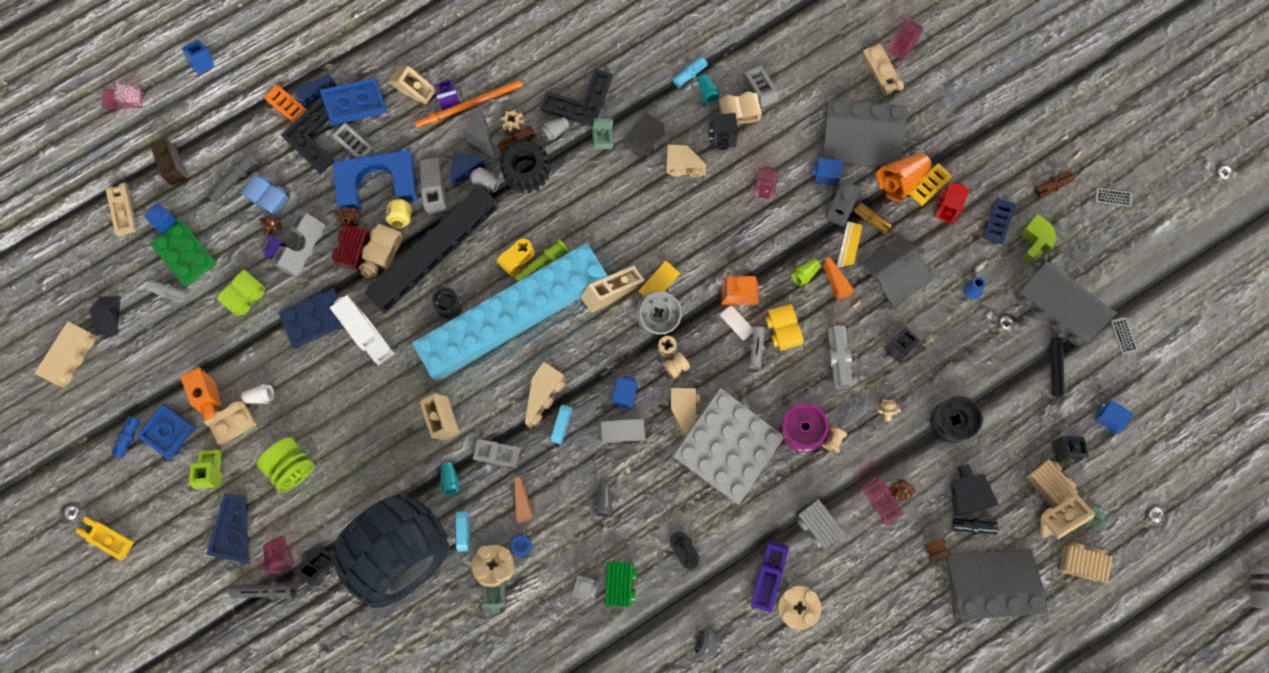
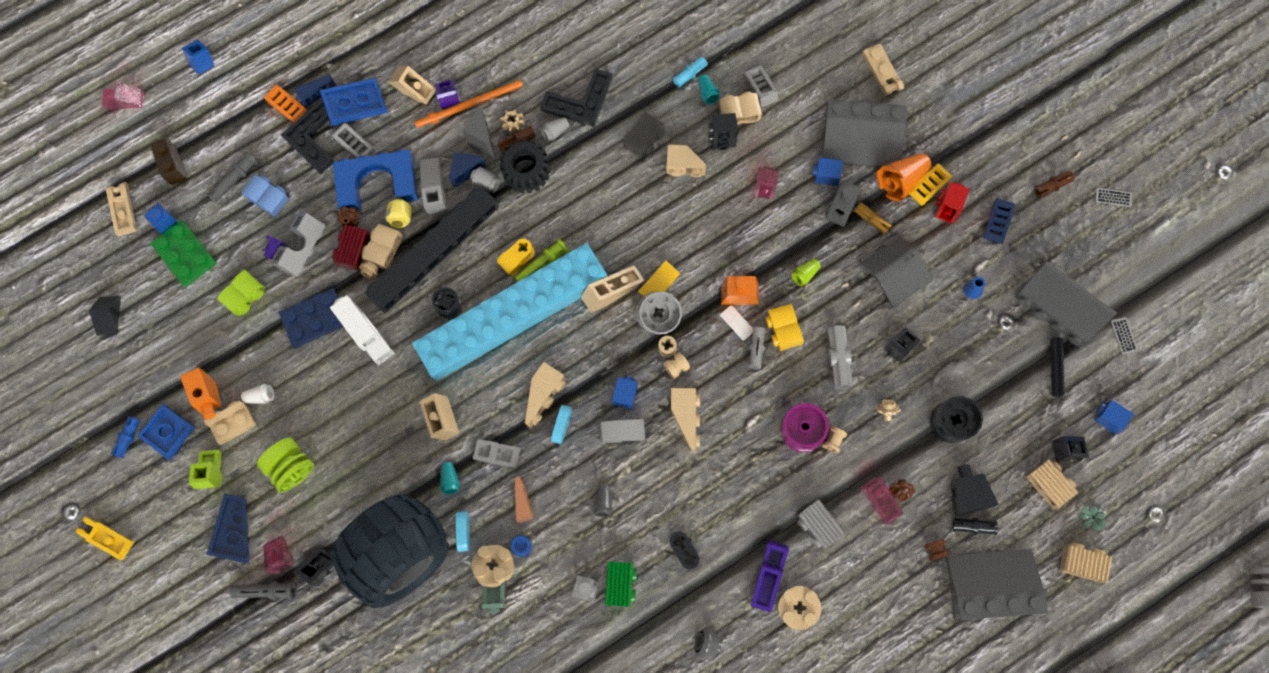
(65, 355): tan brick -> none
(166, 291): light grey axle -> none
(270, 223): reddish brown plant -> none
(602, 133): sand green bracket -> none
(728, 446): light grey plate -> none
(838, 283): orange slope -> none
(849, 244): yellow sticker -> none
(906, 39): clear pink slope -> none
(1041, 235): lime brick -> none
(1065, 517): tan bracket -> none

